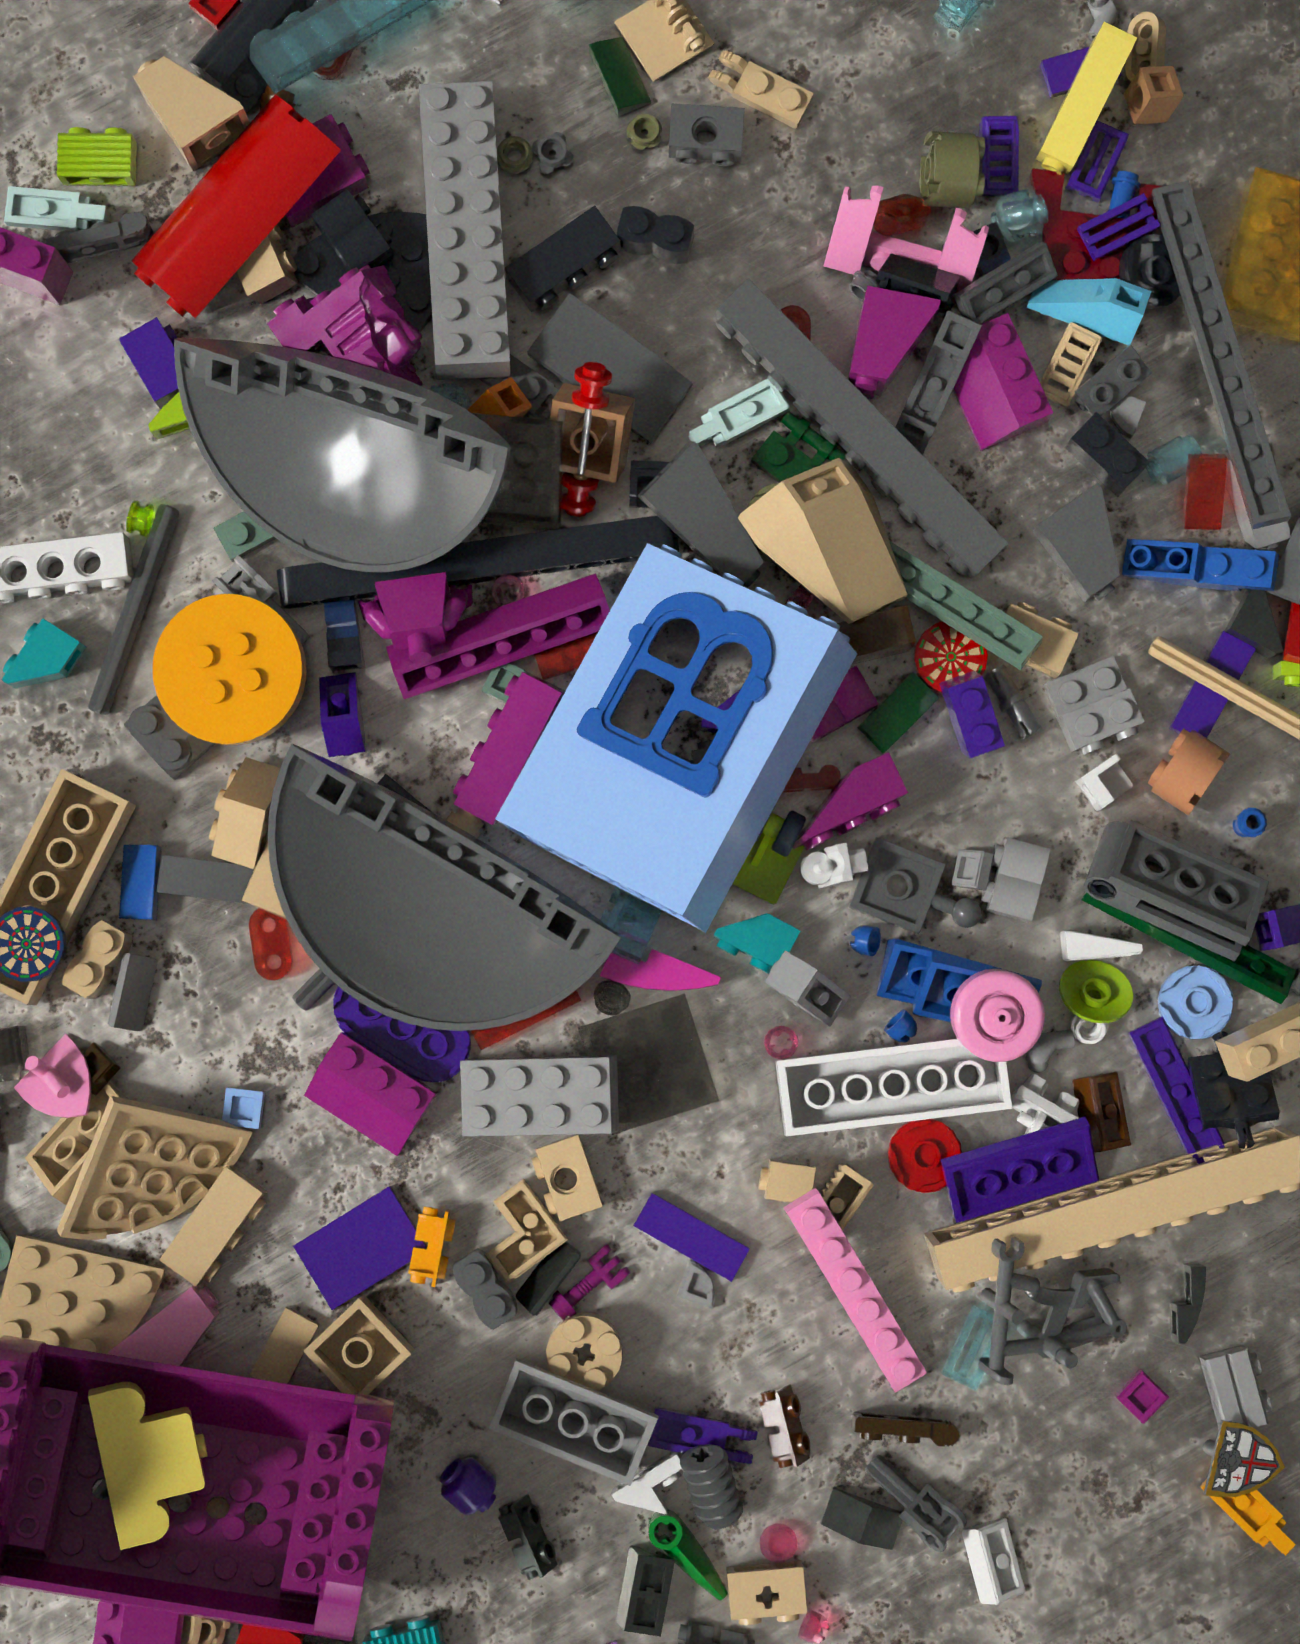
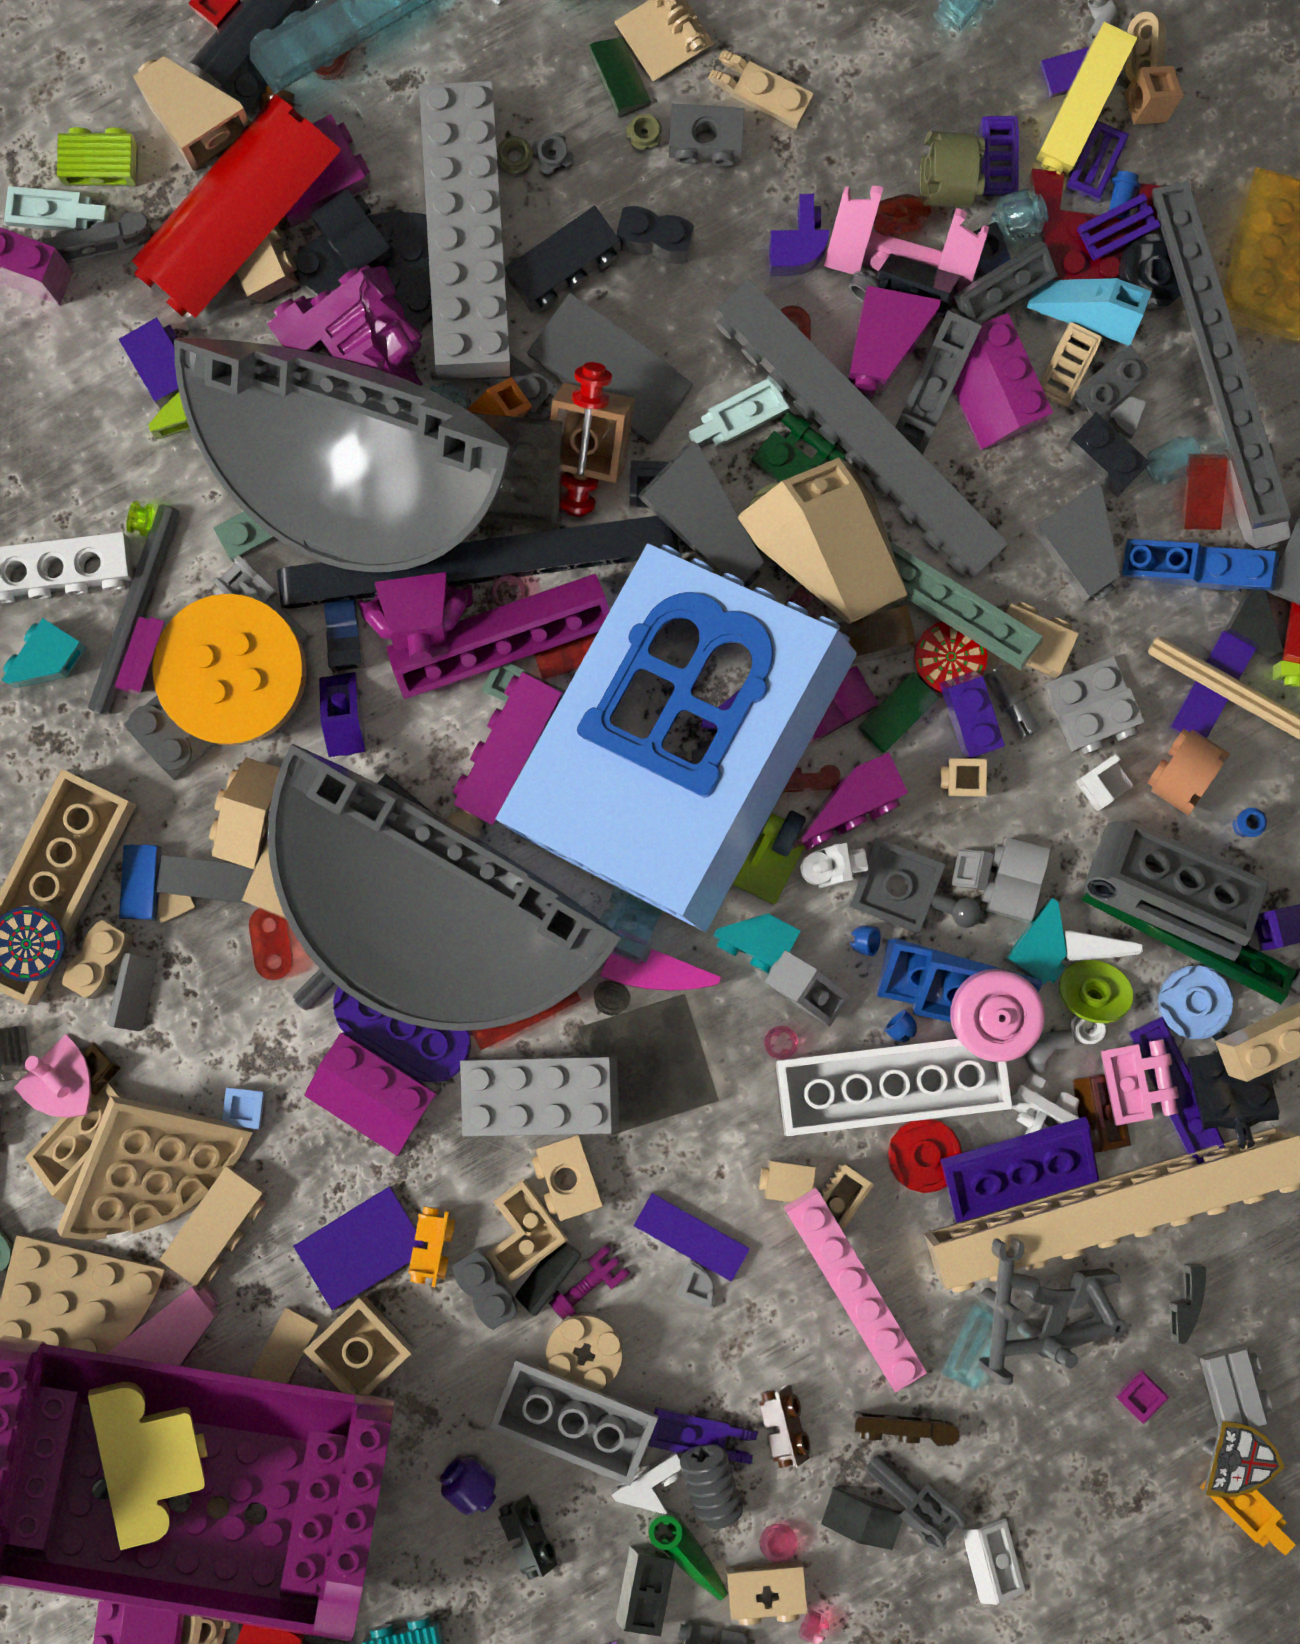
(139, 655): none -> magenta slope
(172, 906): none -> tan tile
(801, 249): none -> dark purple brick
(965, 777): none -> tan brick
(1041, 945): none -> teal slope
(1128, 1083): none -> bright pink plate

